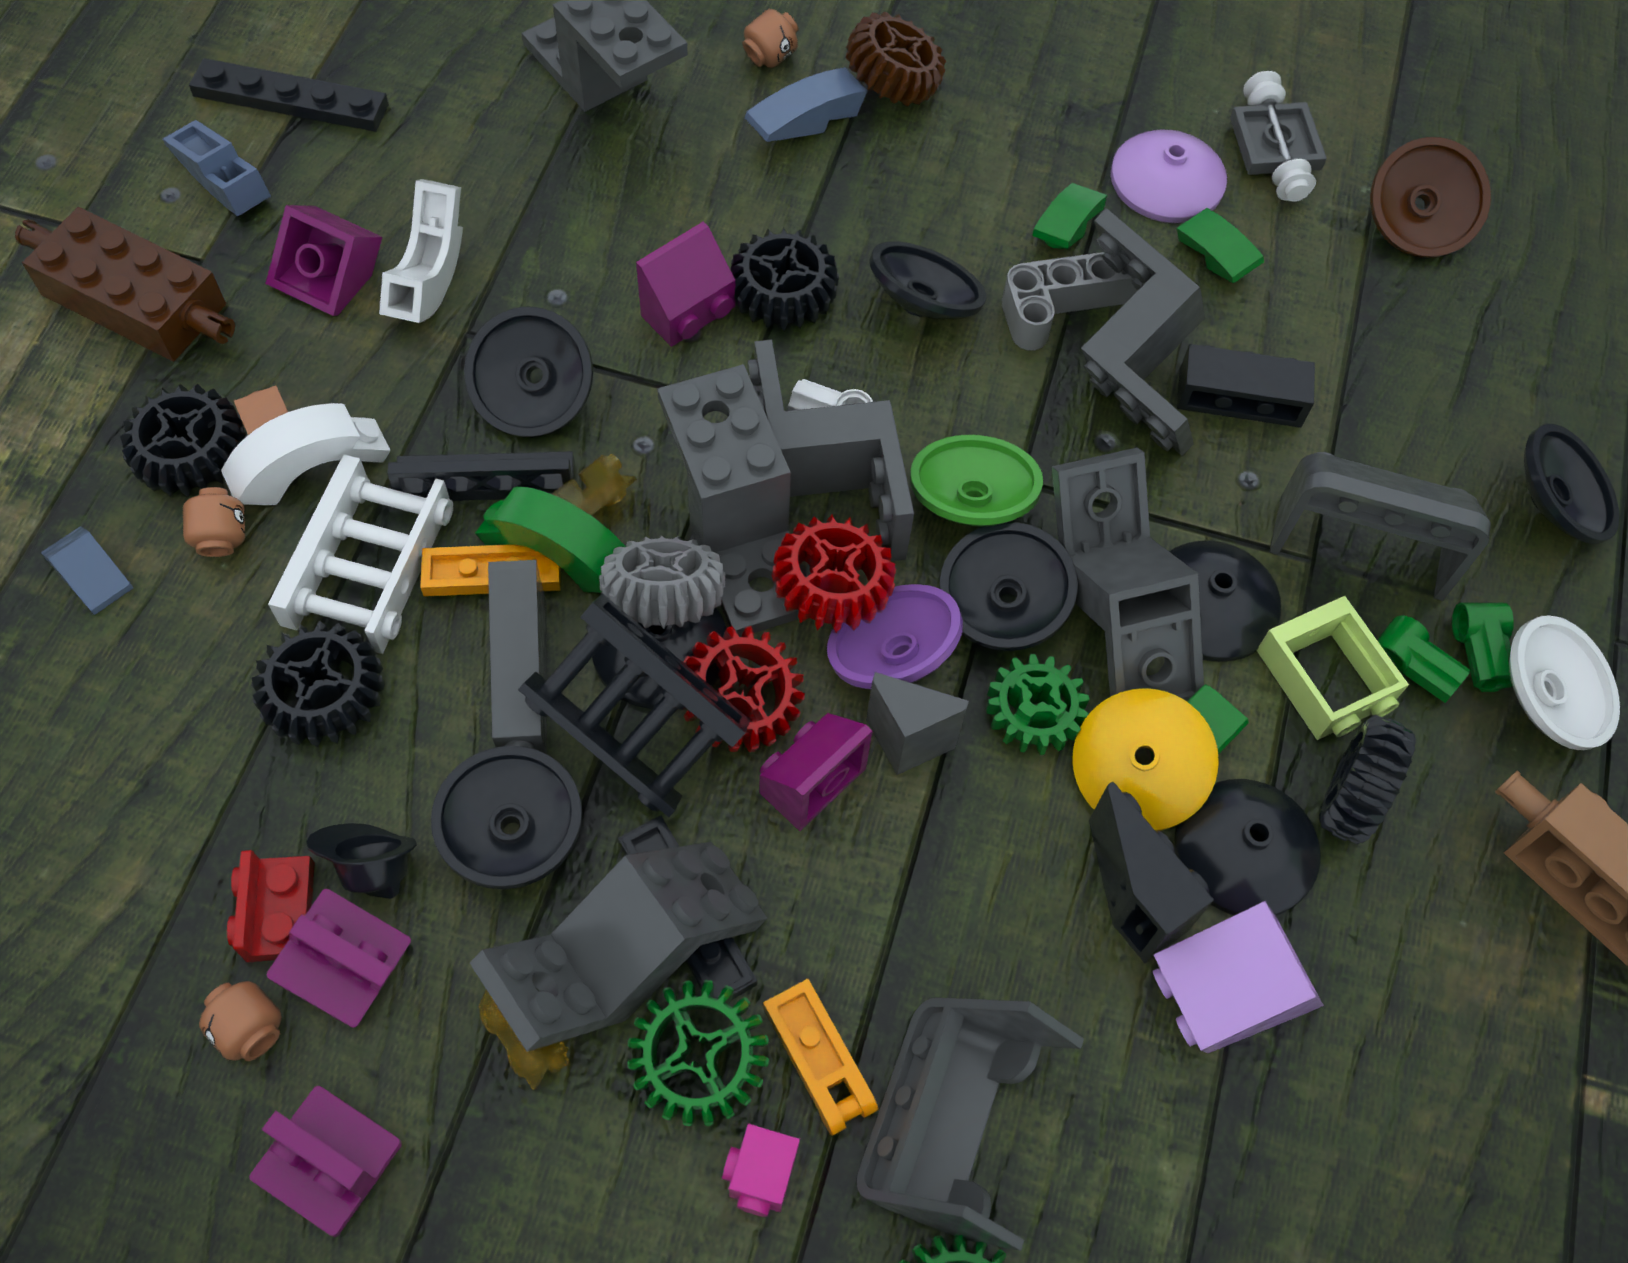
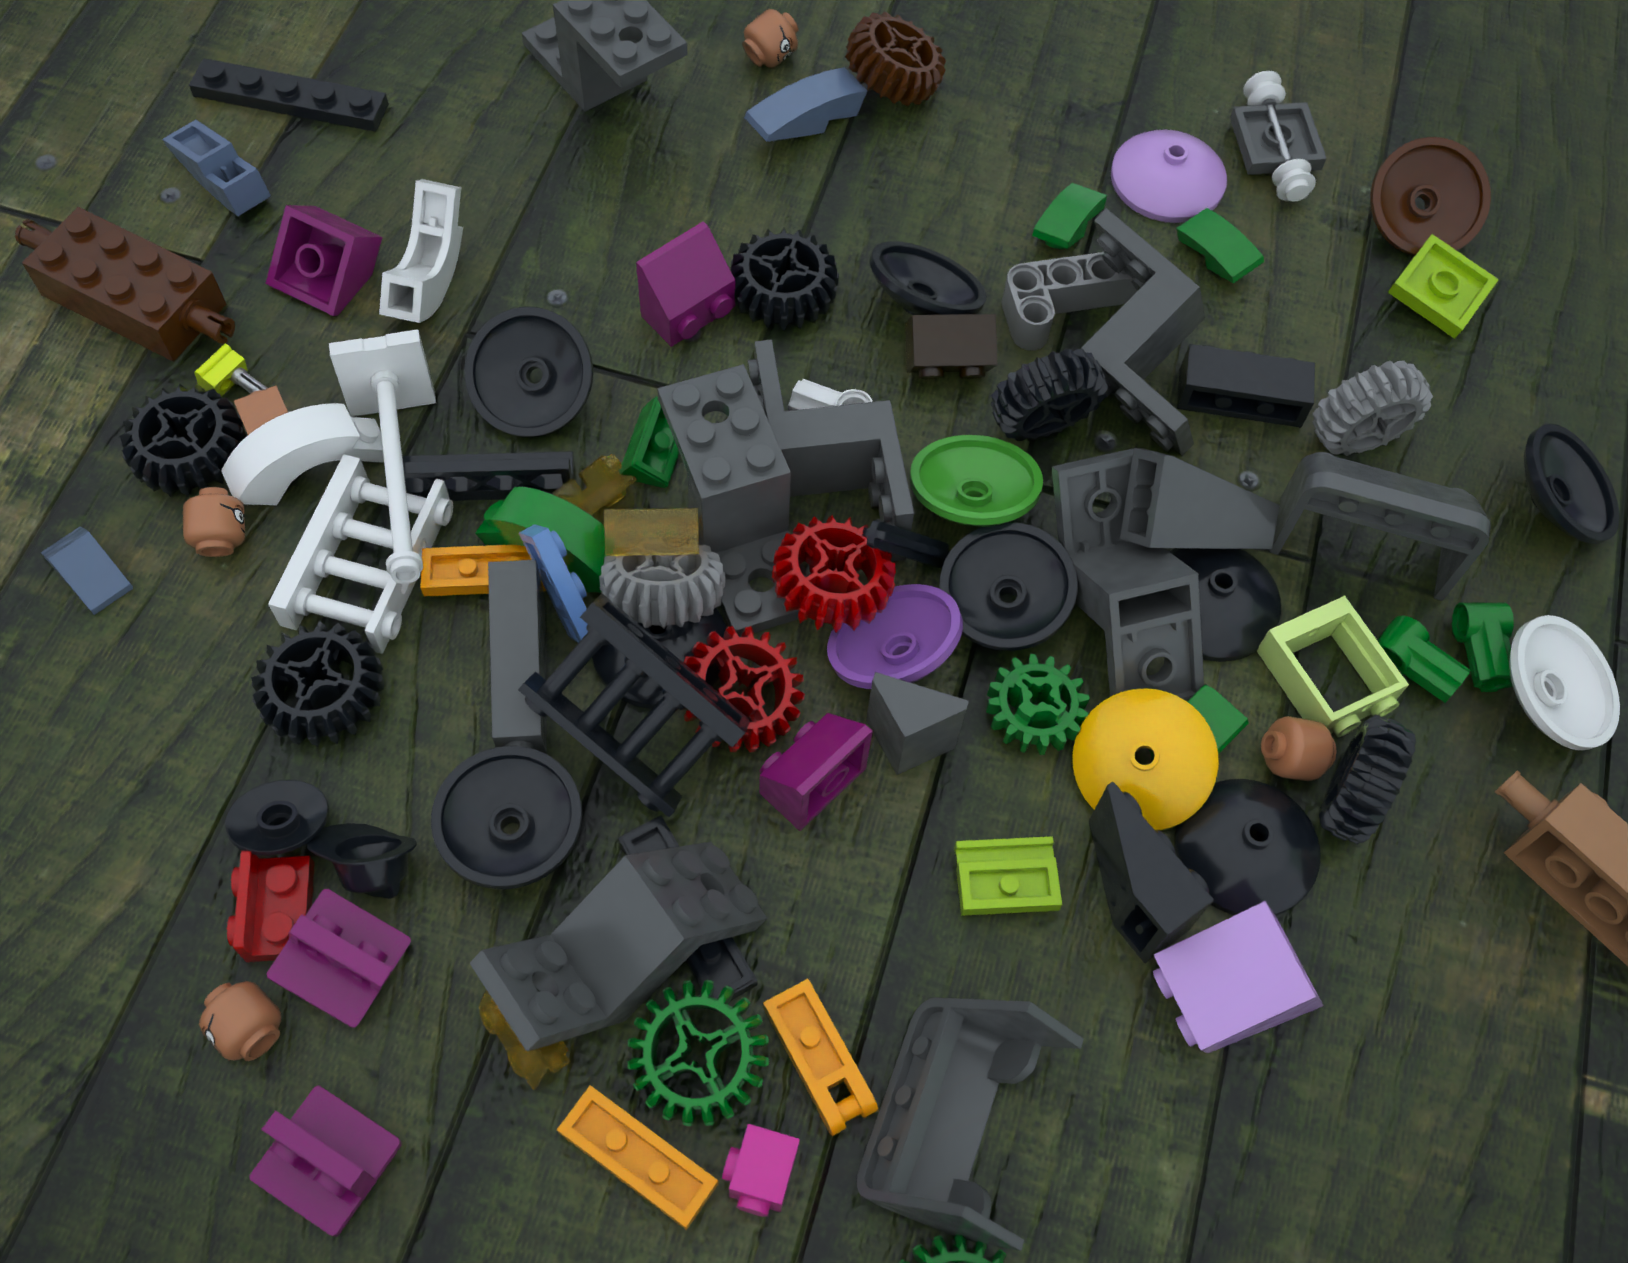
(224, 371): none -> neon yellow piece
(277, 817): none -> black dish
(380, 378): none -> white tile
(562, 586): none -> medium blue plate
(638, 1157): none -> light orange plate
(651, 448): none -> green slope
(651, 531): none -> clear yellow hinge
(906, 544): none -> black axle
(951, 345): none -> dark brown brick
(1007, 876): none -> lime plate
(1049, 394): none -> black gear
(1189, 508): none -> dark grey slope
(1298, 748): none -> nougat head
(1372, 408): none -> light grey gear
(1443, 286): none -> lime plate

